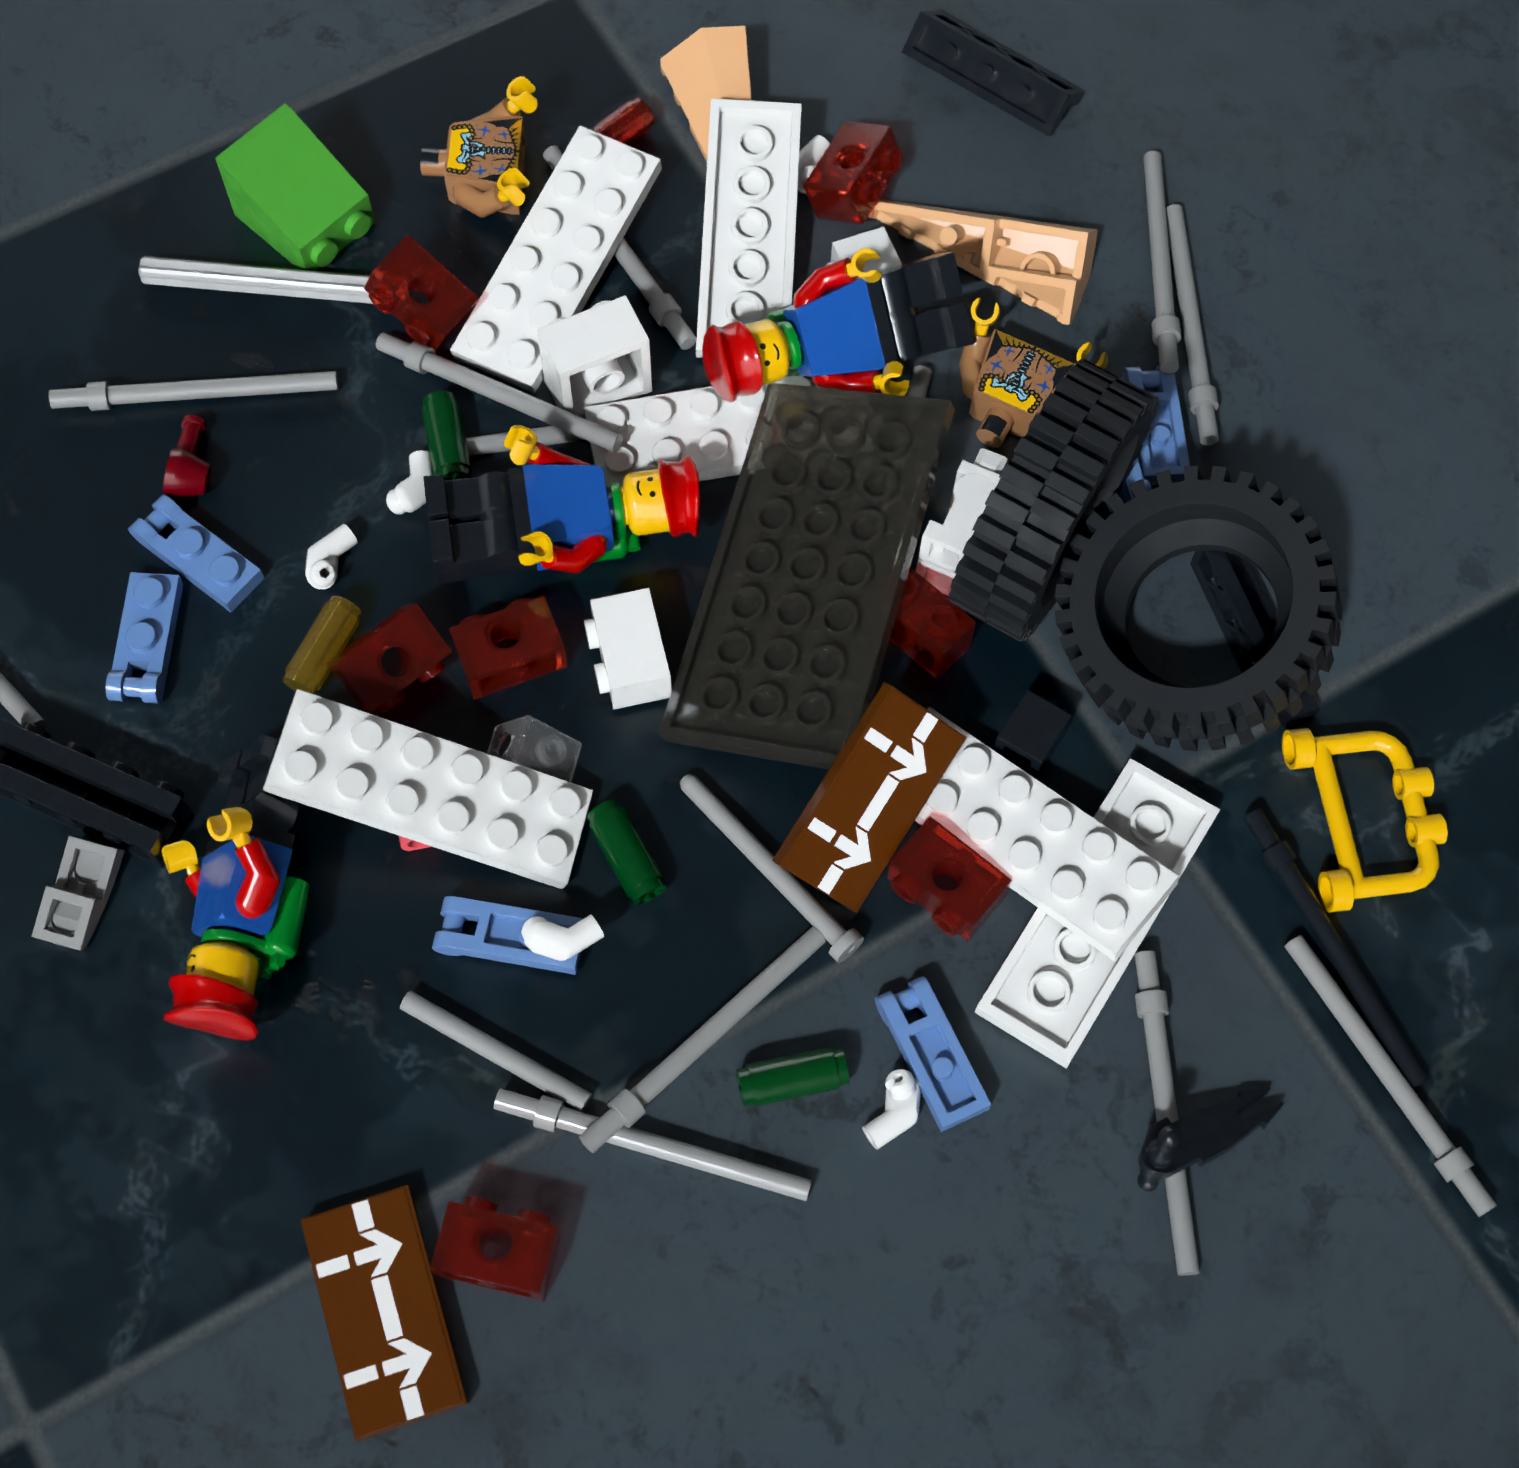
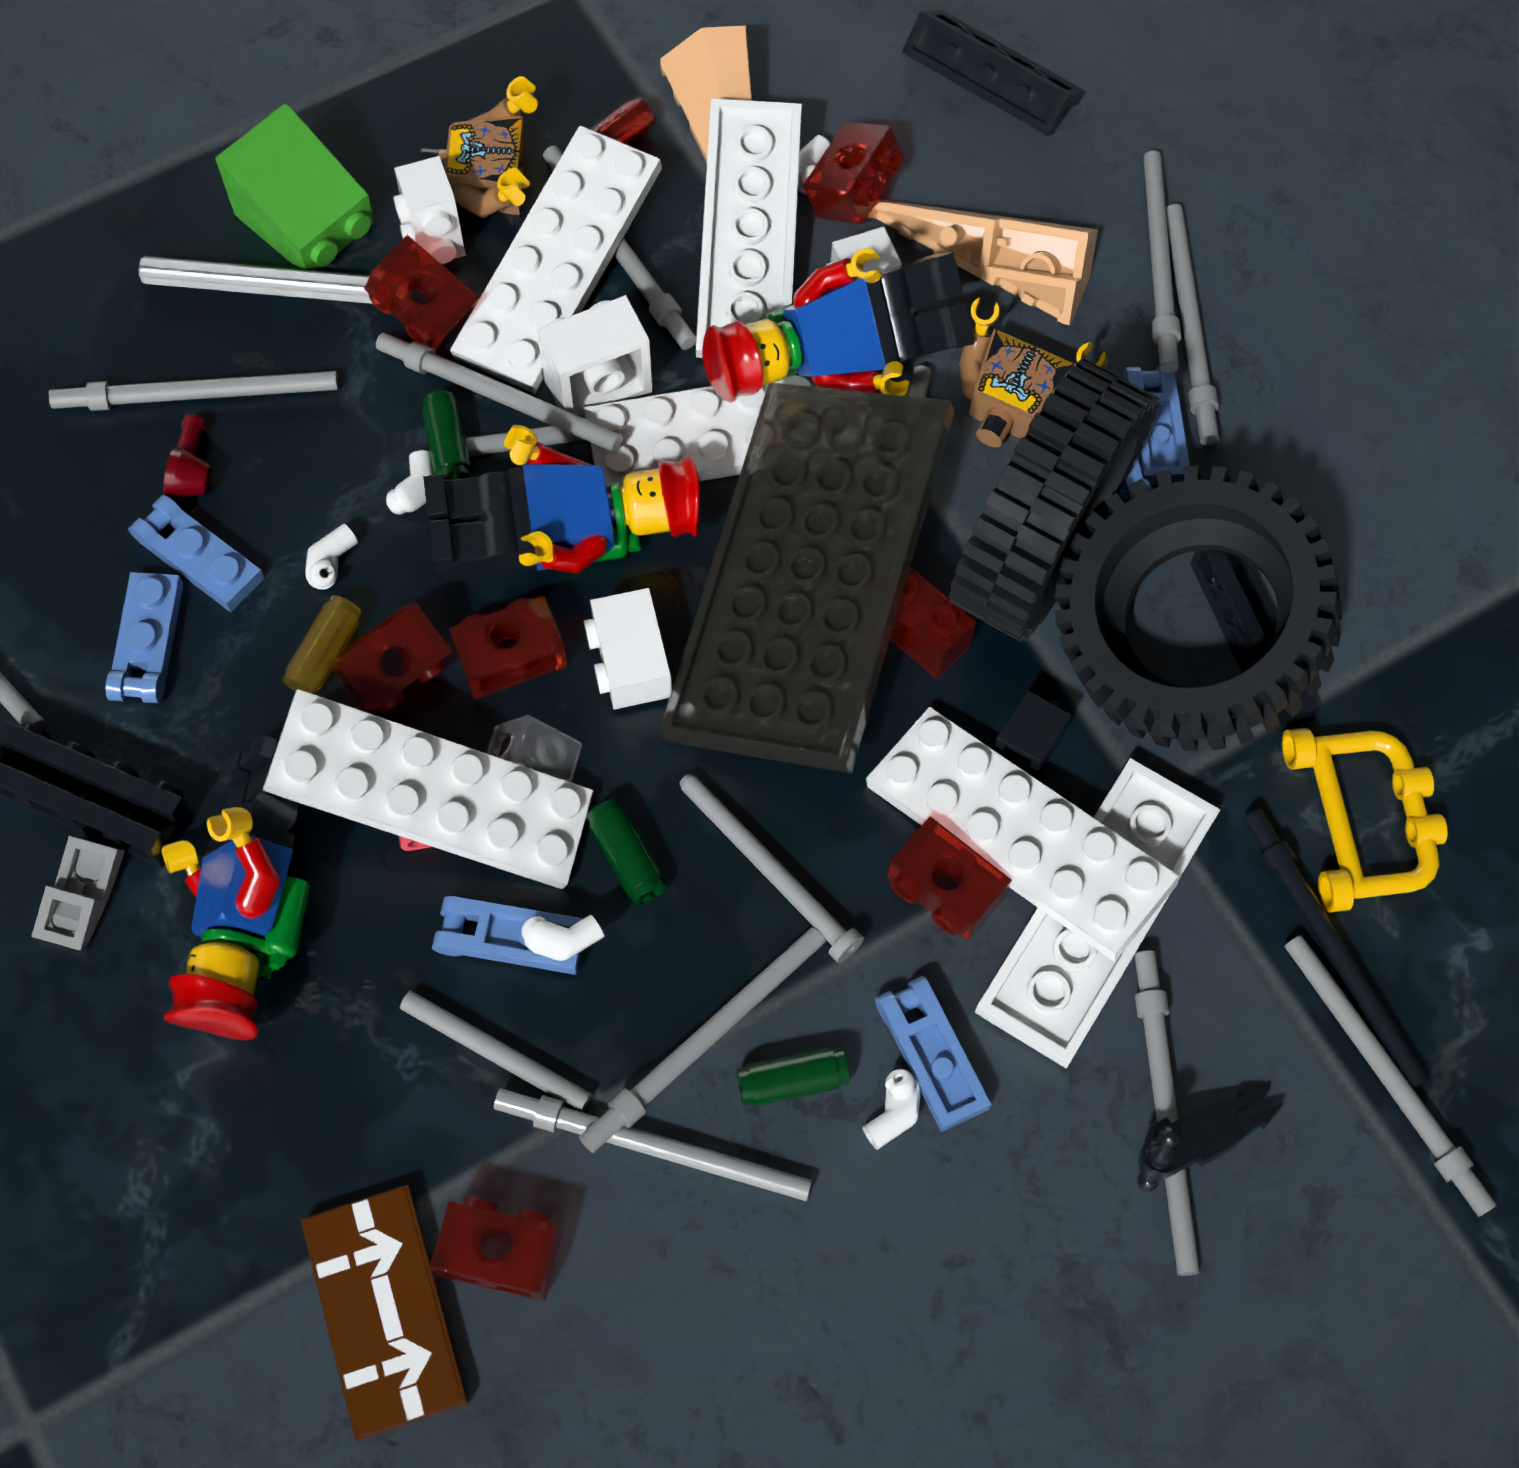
(429, 209): none -> white brick
(869, 798): reddish brown tile -> none
(944, 543): white hips -> none

